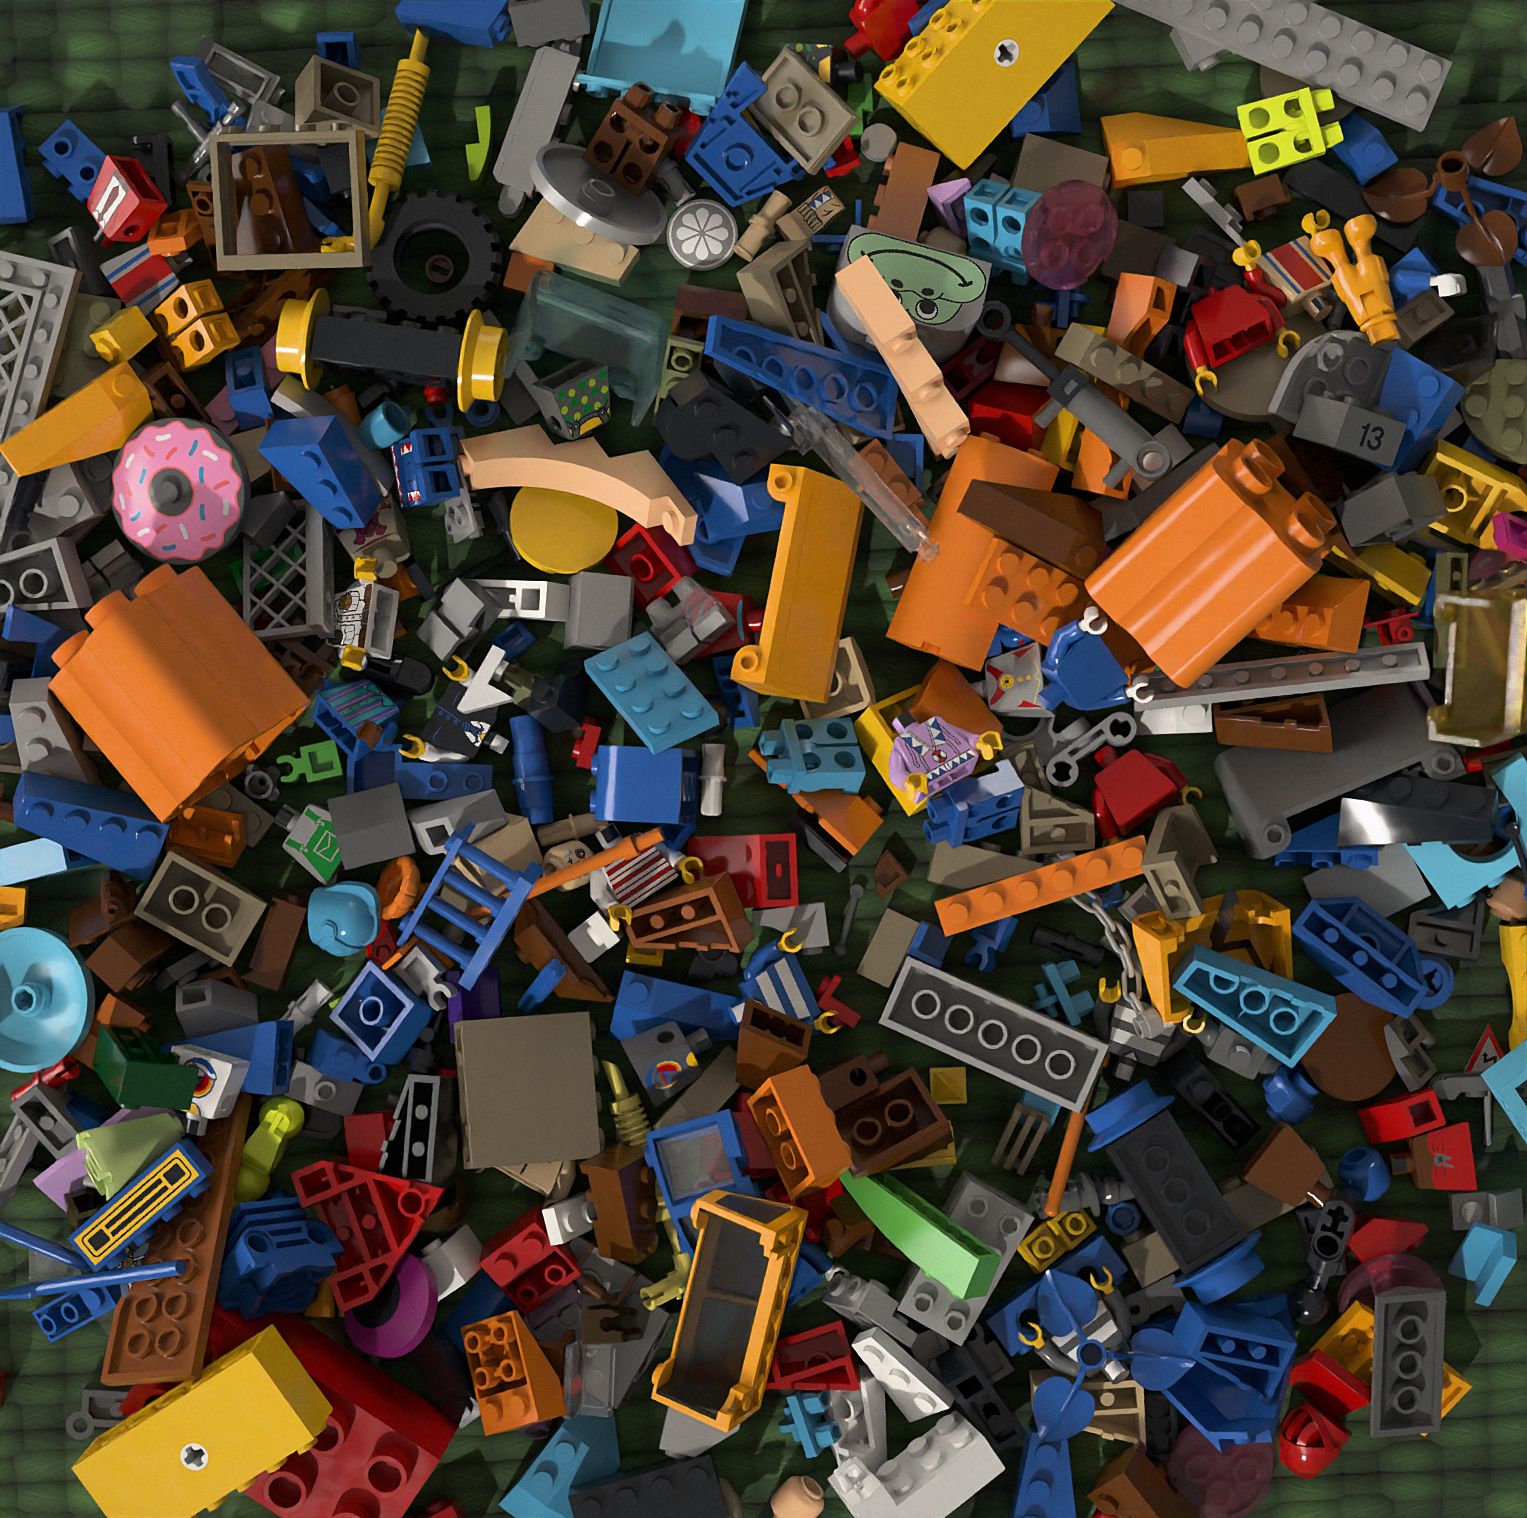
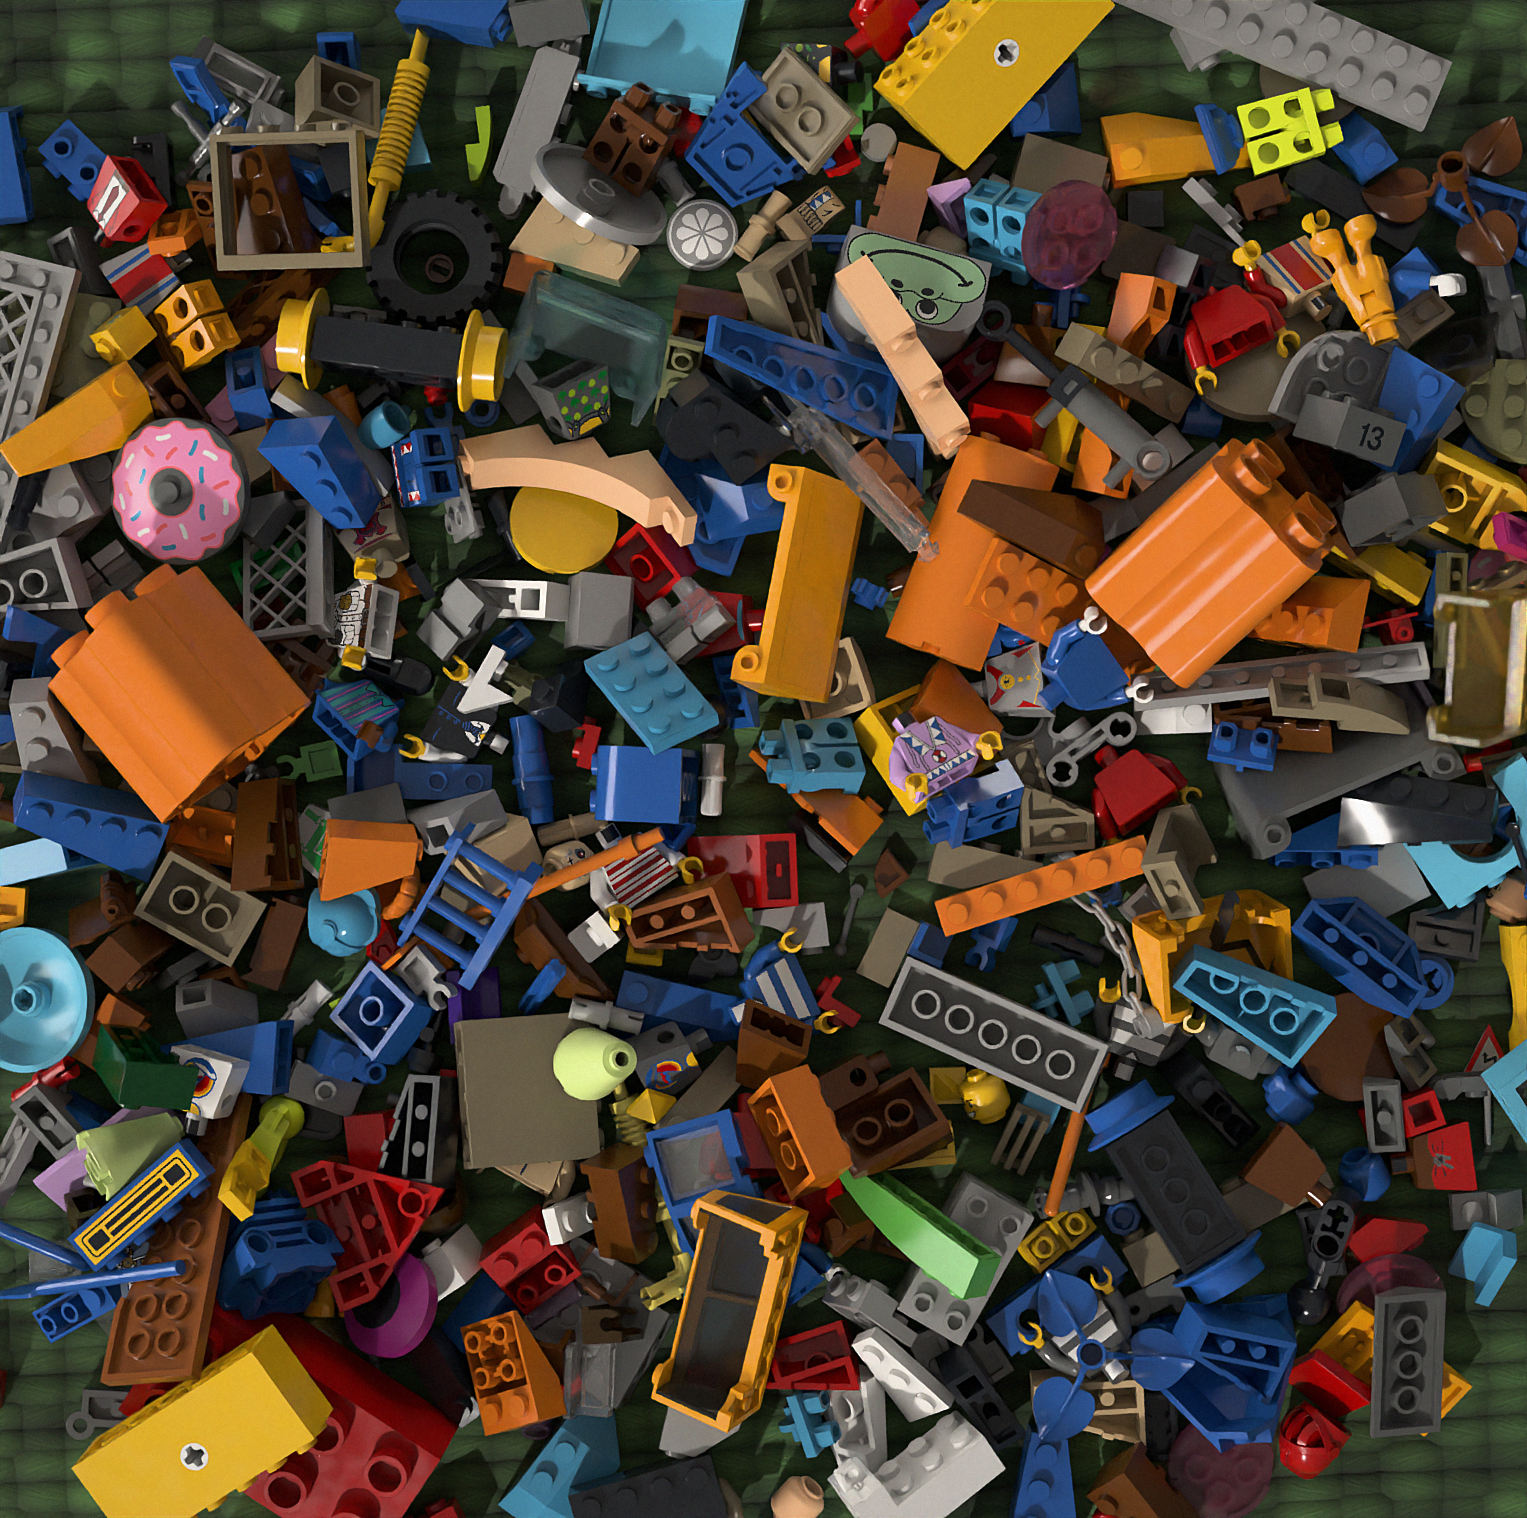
(243, 1178): none -> yellow slope
(267, 837): none -> reddish brown wedge
(365, 855): none -> orange slope
(592, 1063): none -> yellowish green cone
(606, 1015): none -> light grey pin
(651, 1106): none -> yellow slope
(868, 594): none -> blue plate
(984, 1096): none -> yellow head
(1221, 135): none -> blue tile
(1243, 747): none -> blue hips
(1337, 697): none -> dark tan slope
(1383, 1114): none -> dark grey slope

